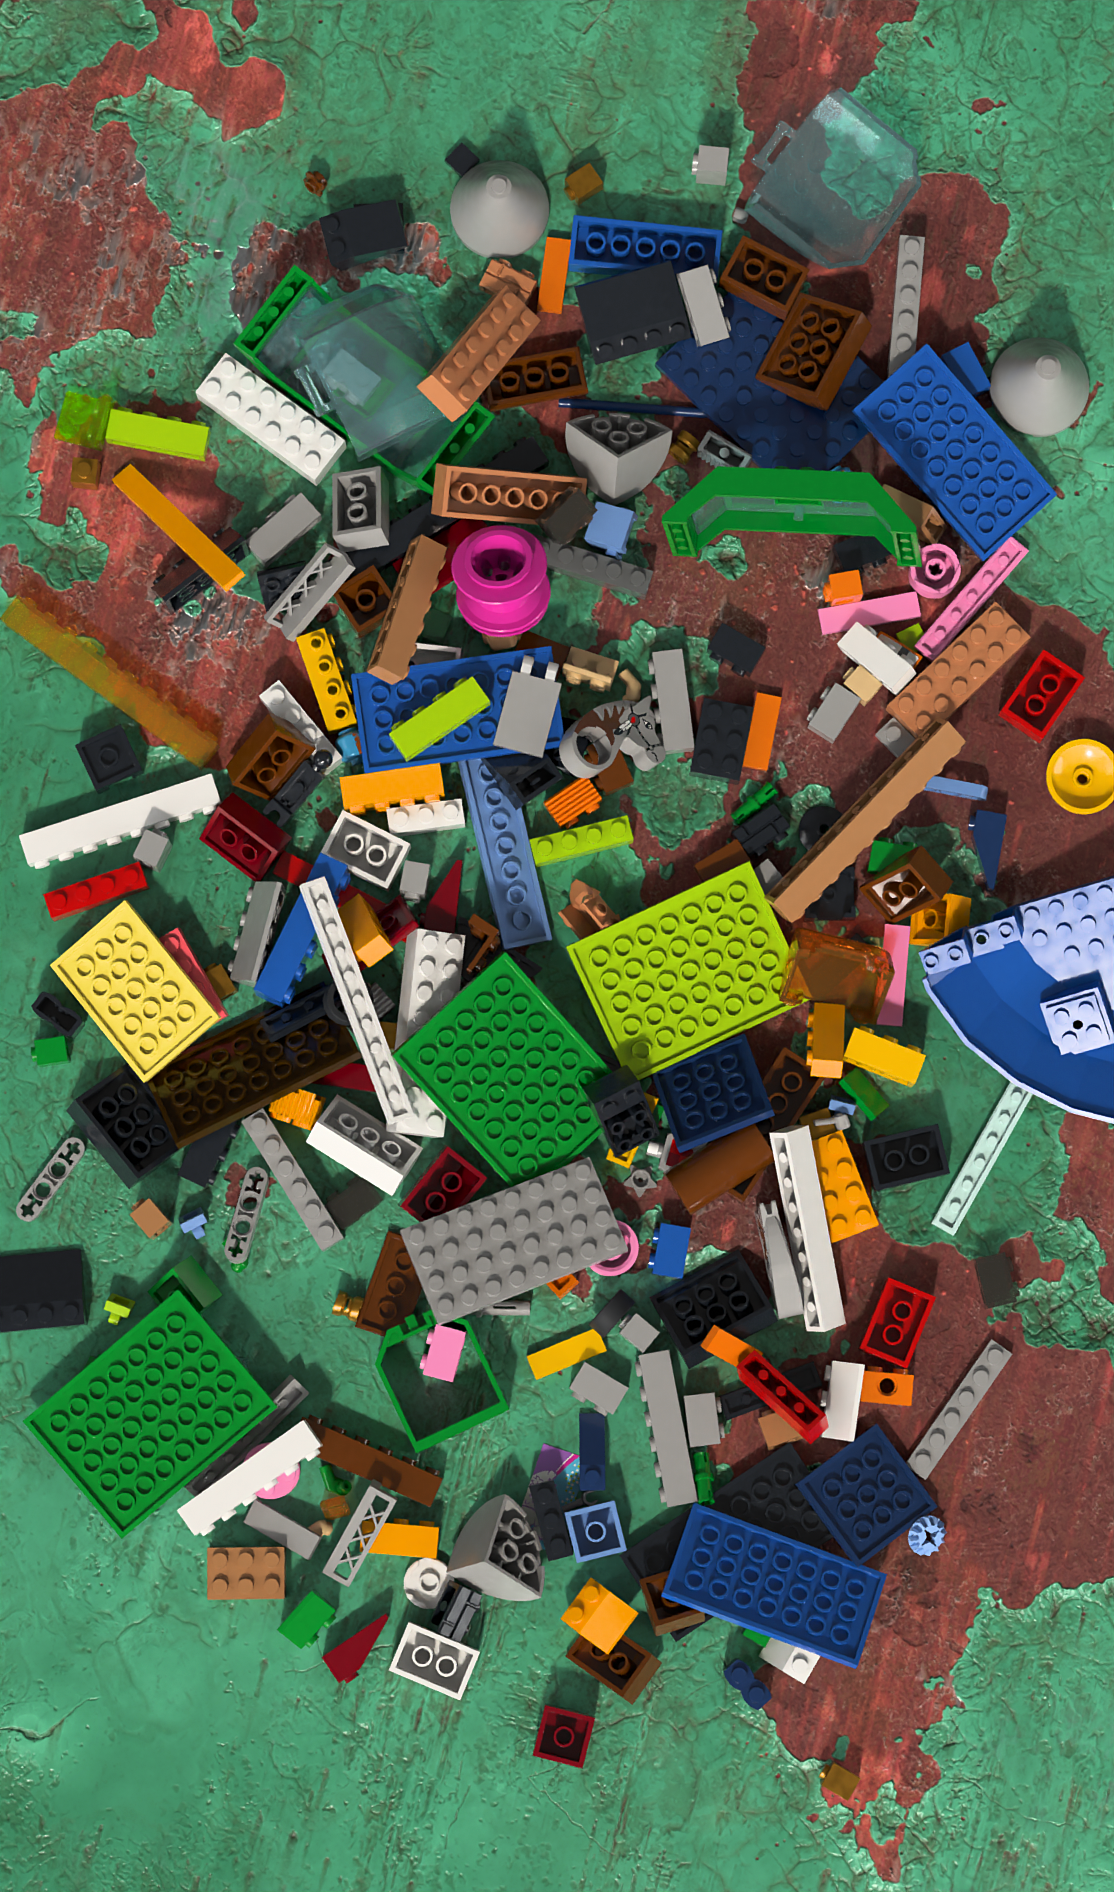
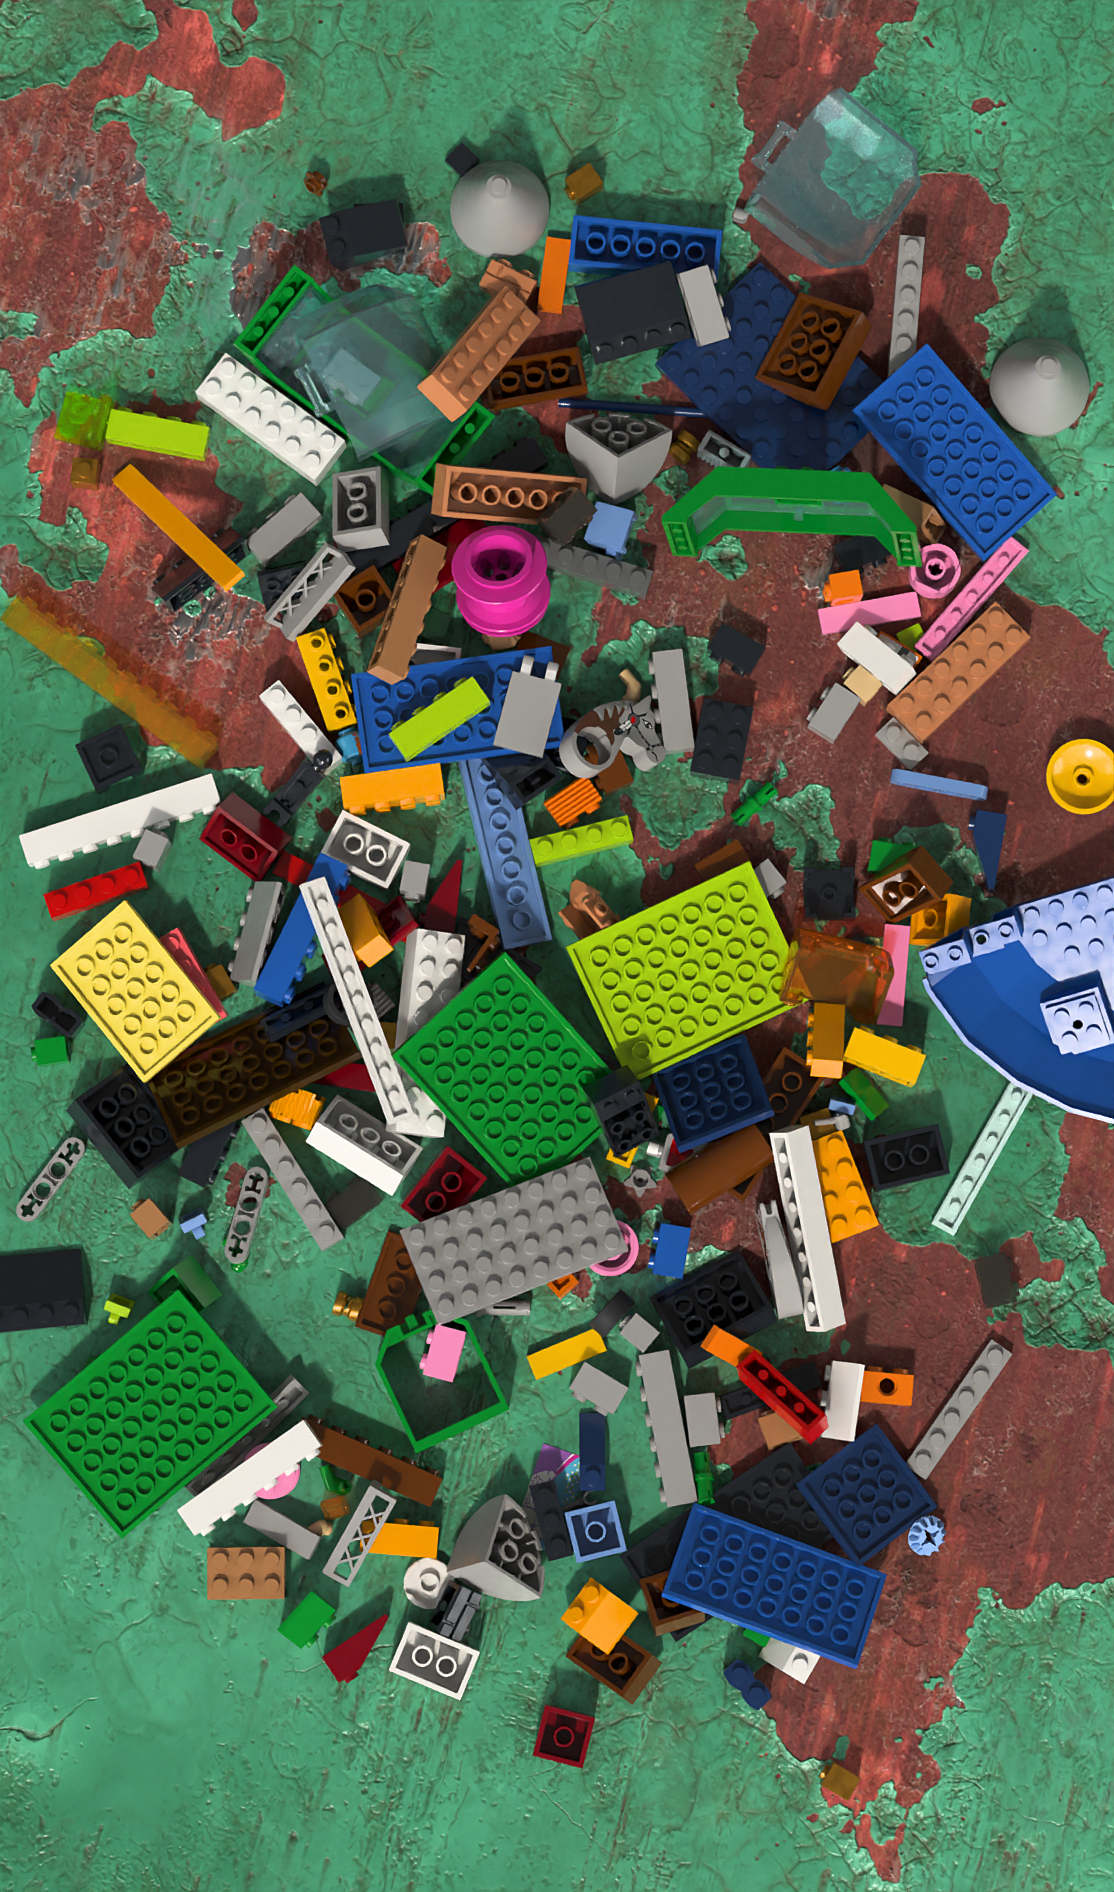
(269, 757): reddish brown slope -> none
(426, 818): white brick -> none
(589, 669): tan bracket -> none
(710, 165): light grey brick -> none
(762, 731): orange tile -> none
(762, 830): black brick -> none
(763, 277): reddish brown brick -> none
(813, 820): black dish -> none
(865, 819): medium nougat brick -> none
(896, 1323): red brick -> none
(967, 369): blue brick -> none
(1041, 696): red brick -> none

